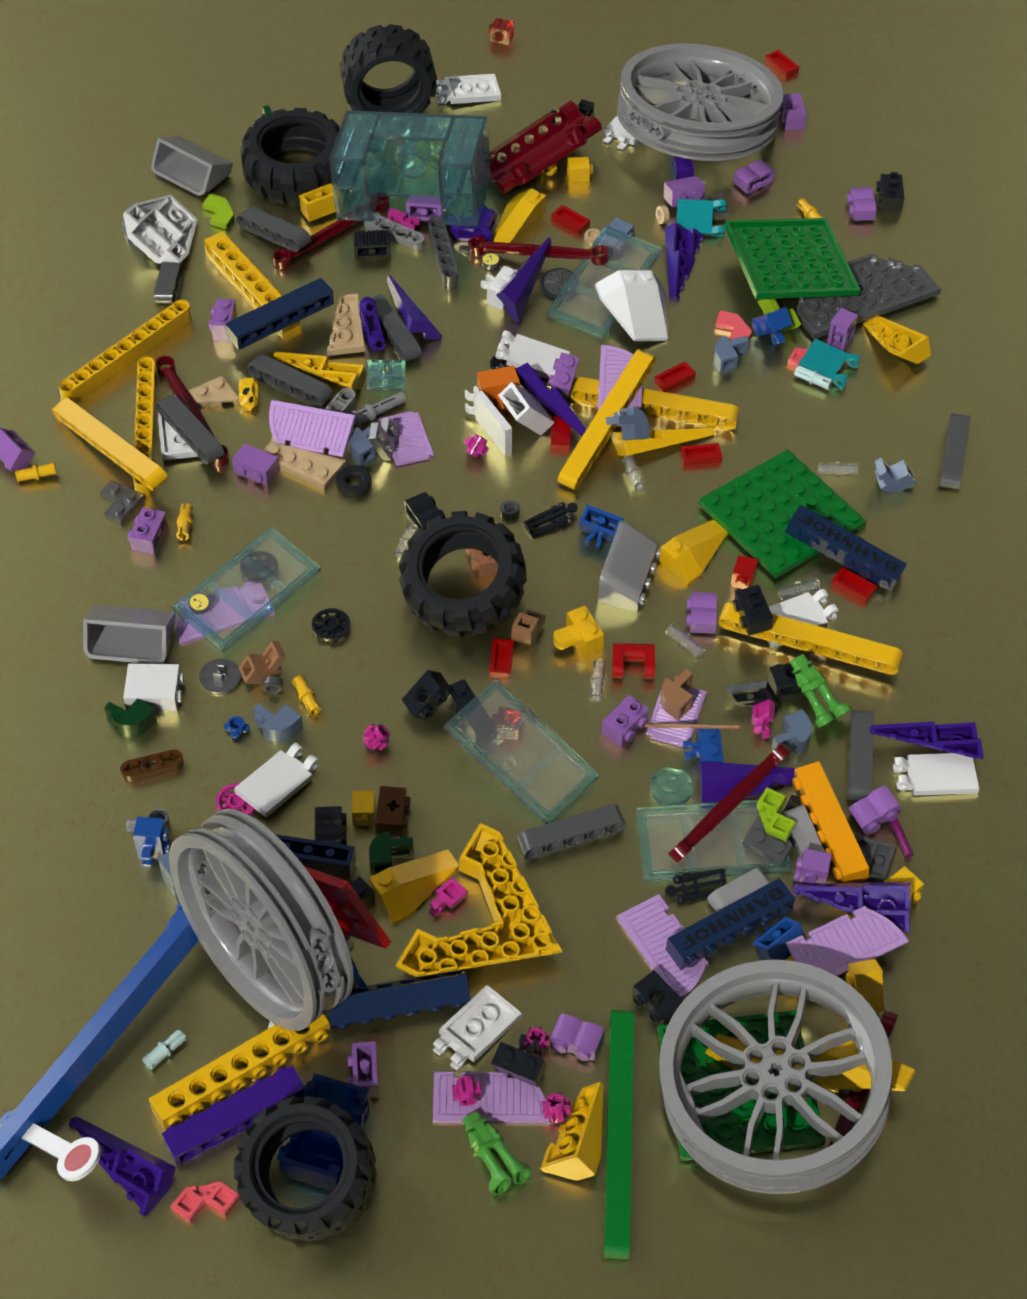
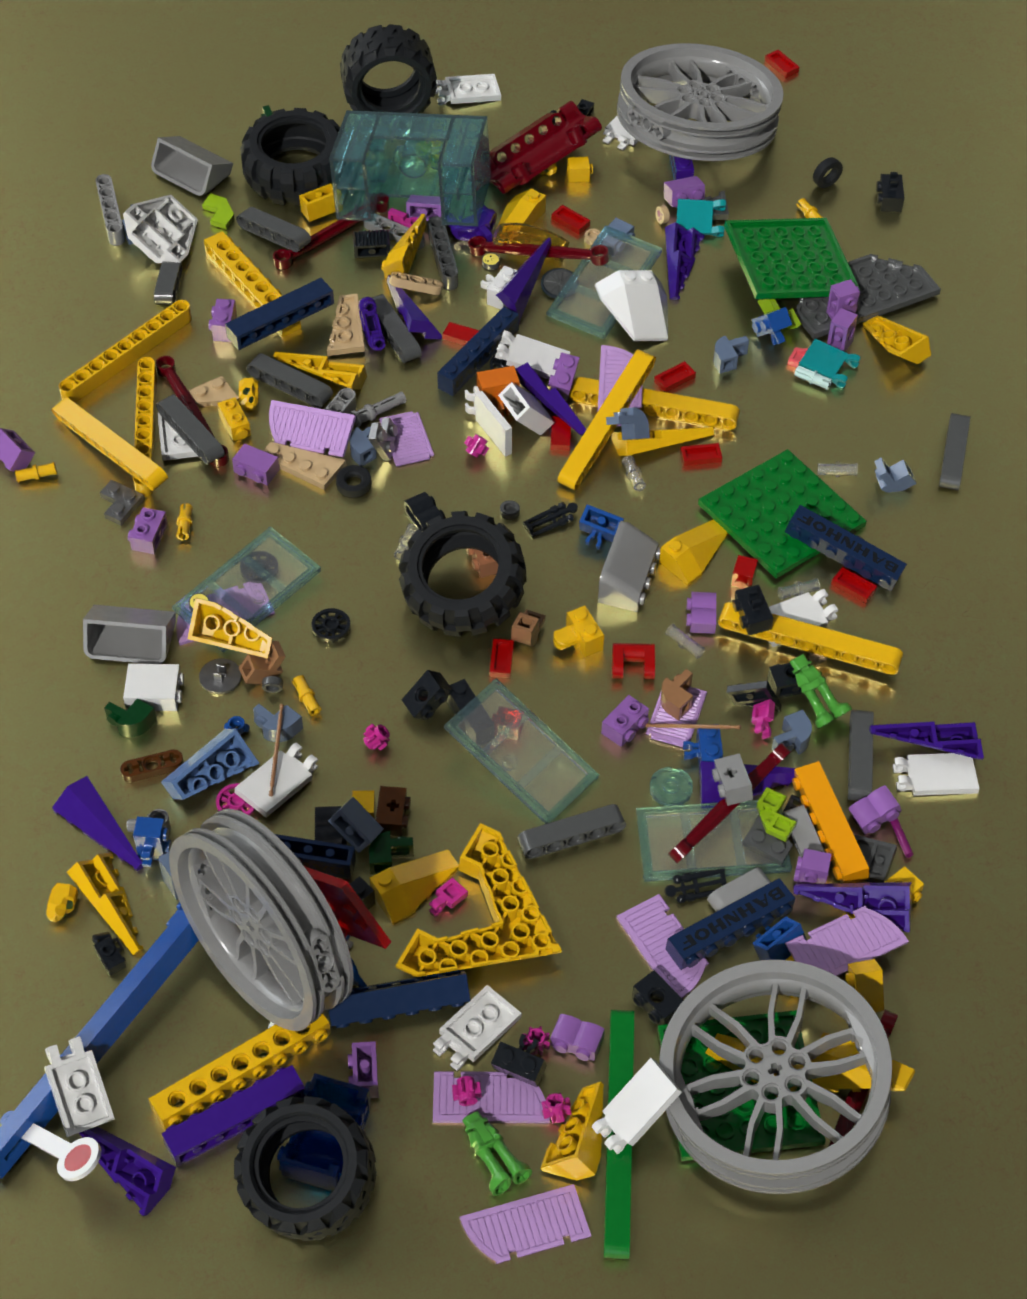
(61, 901): none -> yellow rock
(77, 1088): none -> white tile
(85, 809): none -> dark purple wedge
(101, 887): none -> yellow wedge
(108, 952): none -> black piece
(110, 210): none -> light grey beam
(164, 1049): light aqua axle -> none
(194, 1198): coral tile -> none
(212, 764): none -> medium blue wedge
(222, 628): none -> yellow wedge
(234, 419): none -> yellow brick
(275, 757): none -> medium nougat piece
(355, 824): none -> sand blue brick
(386, 374): clear light blue brick -> none
(404, 252): none -> yellow wedge
(416, 283): none -> tan beam
(458, 333): none -> red tile
(476, 352): none -> dark blue brick
(502, 31): clear red brick -> none
(527, 235): none -> clear yellow windscreen
(527, 1224): none -> lavender piece
(597, 680): clear pin -> none
(637, 1106): none -> white tile
(732, 779): none -> light grey brick
(733, 323): coral tile -> none
(754, 176): medium lavender brick -> none
(793, 112): medium lavender brick -> none
(827, 164): none -> black tyre
(844, 296): none -> medium lavender brick
(861, 203): medium lavender brick -> none

